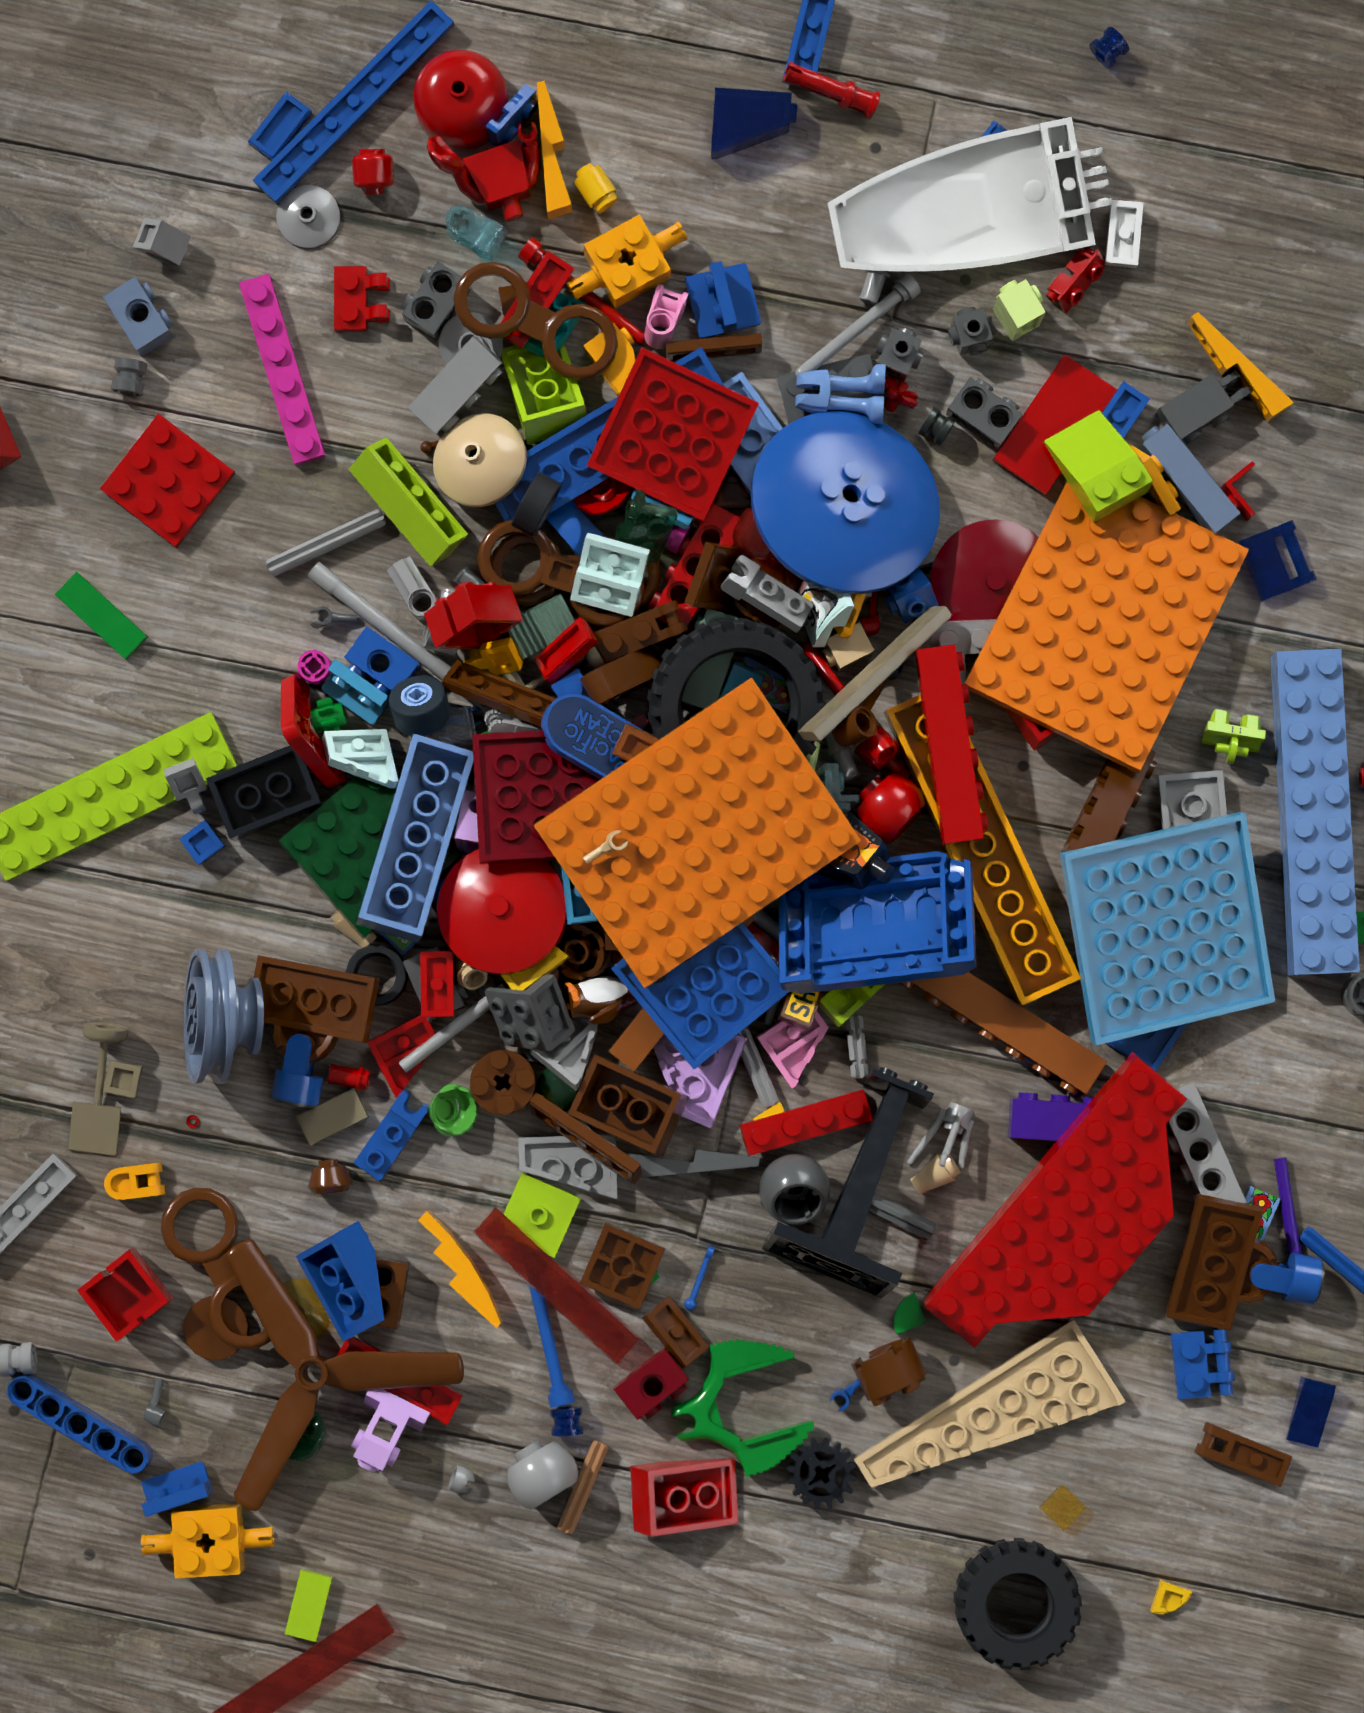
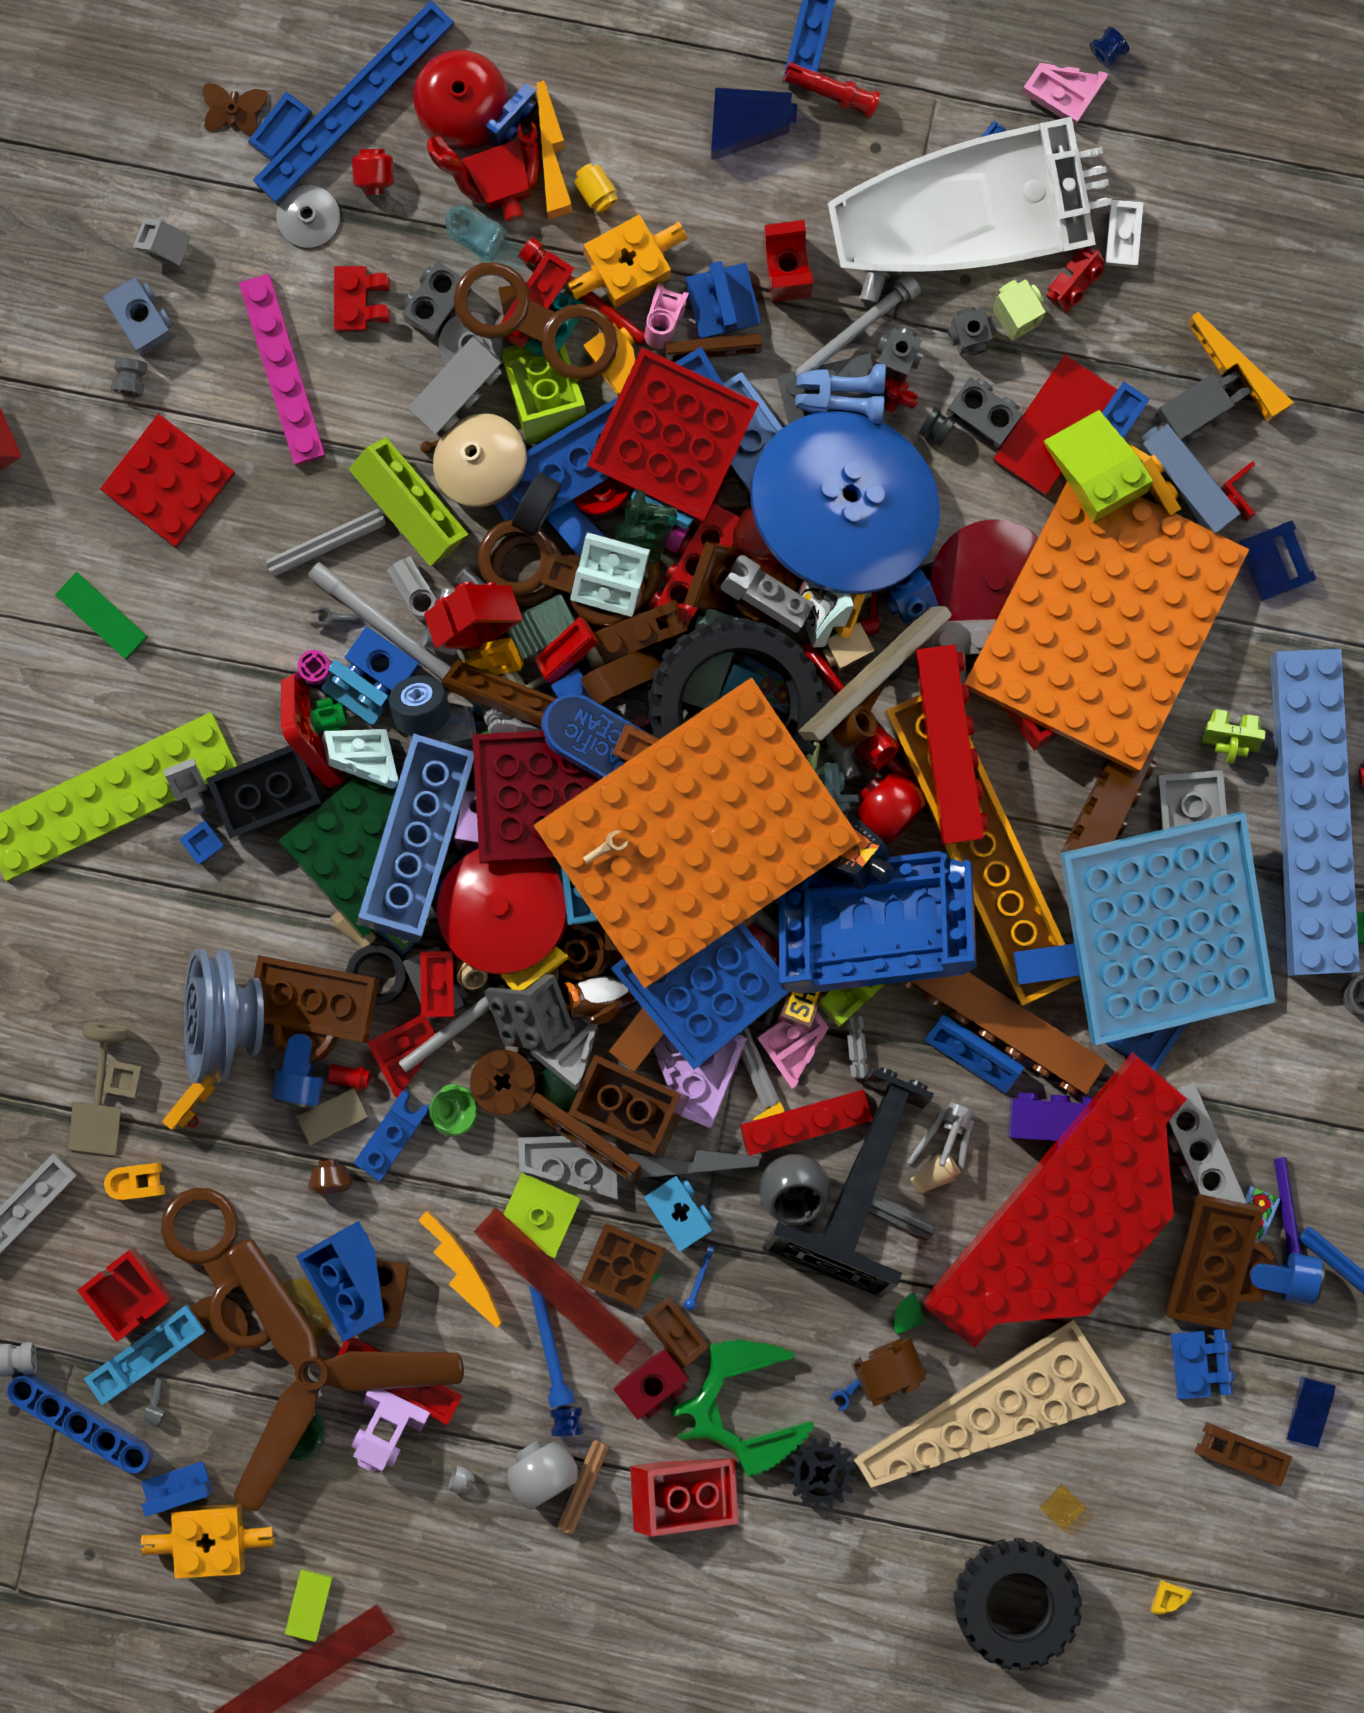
(145, 1355): none -> dark azure slope
(182, 1112): none -> light orange plate
(232, 109): none -> reddish brown piece
(662, 1203): none -> dark azure brick
(783, 242): none -> red piece
(974, 1053): none -> blue plate
(1046, 964): none -> blue tile
(1063, 89): none -> bright pink wing

